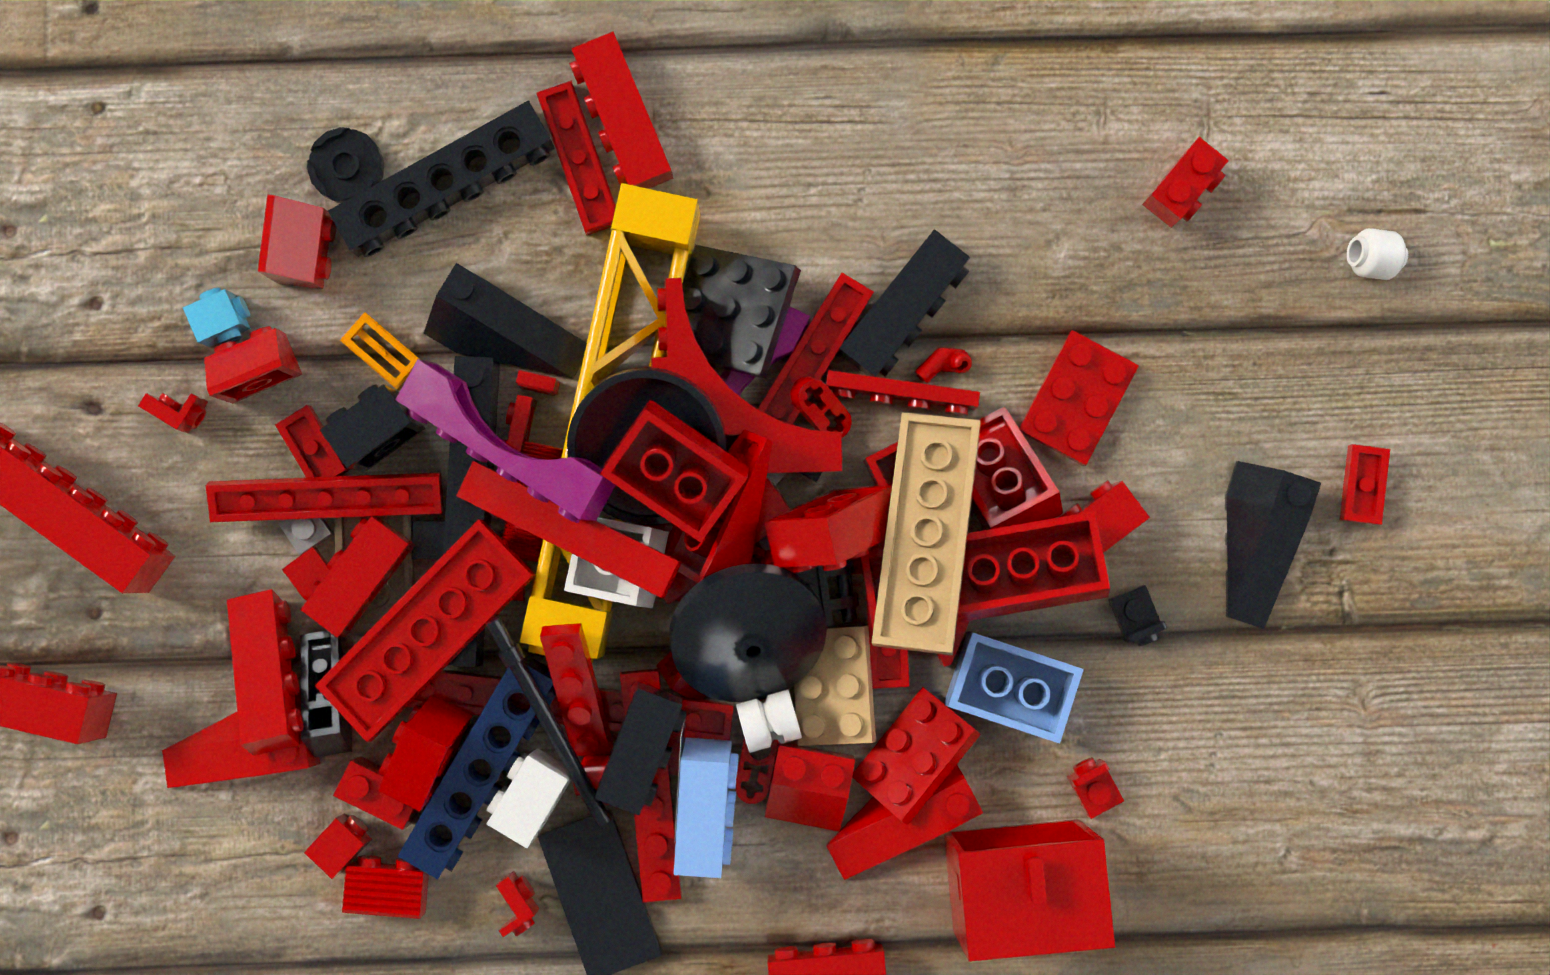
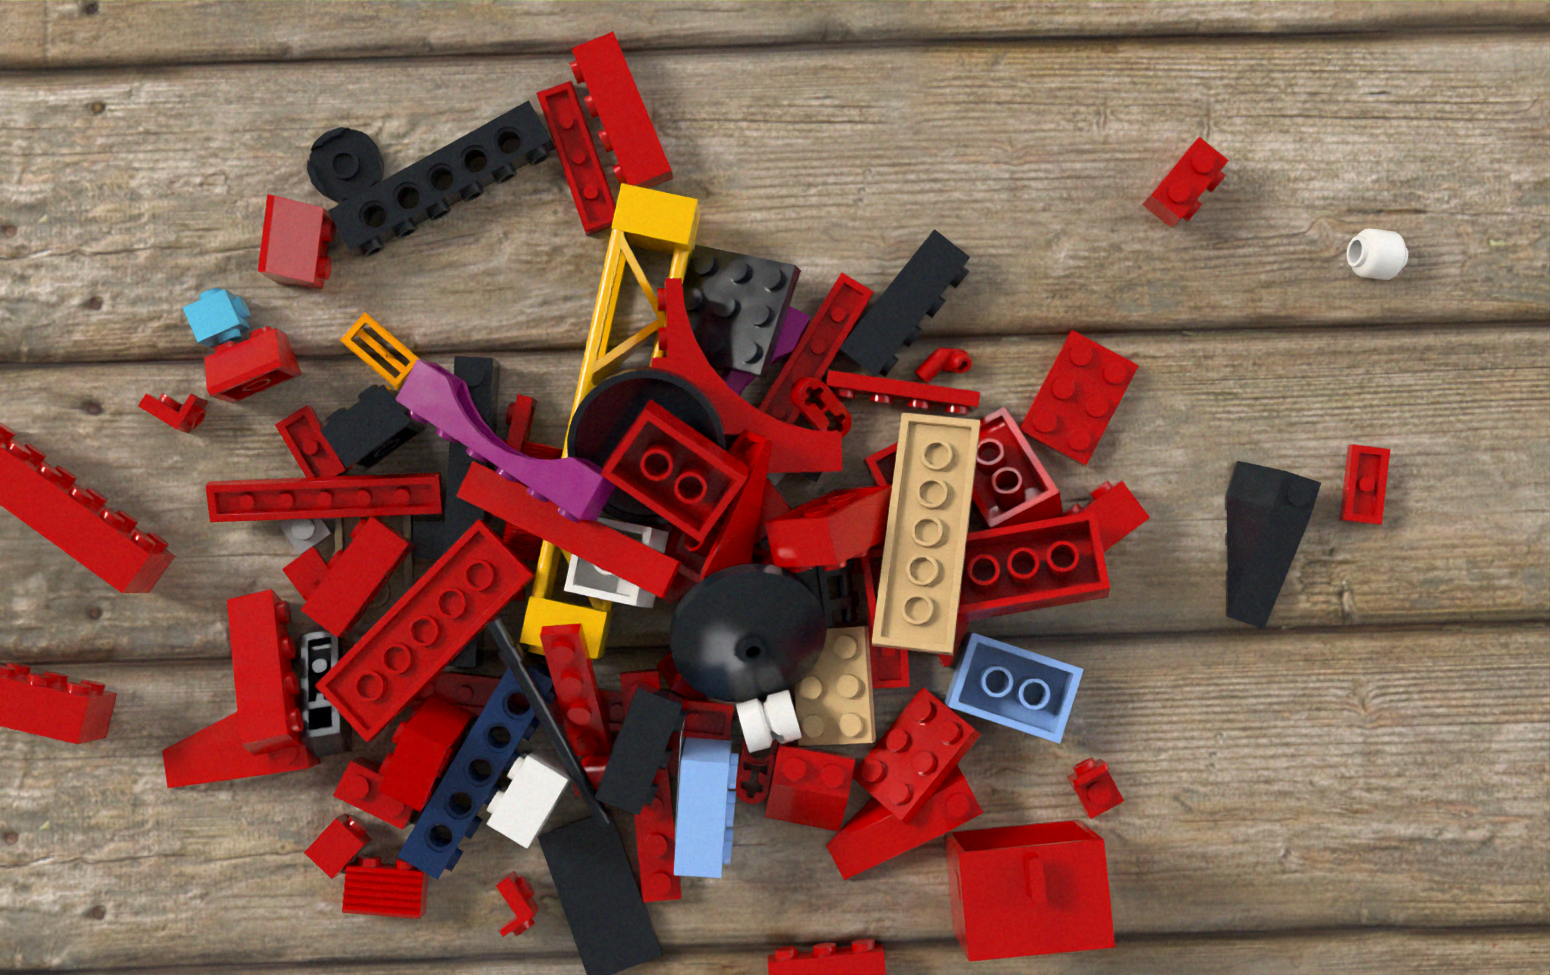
(489, 323): black wedge -> none
(538, 383): red tile -> none
(1137, 616): black bracket -> none

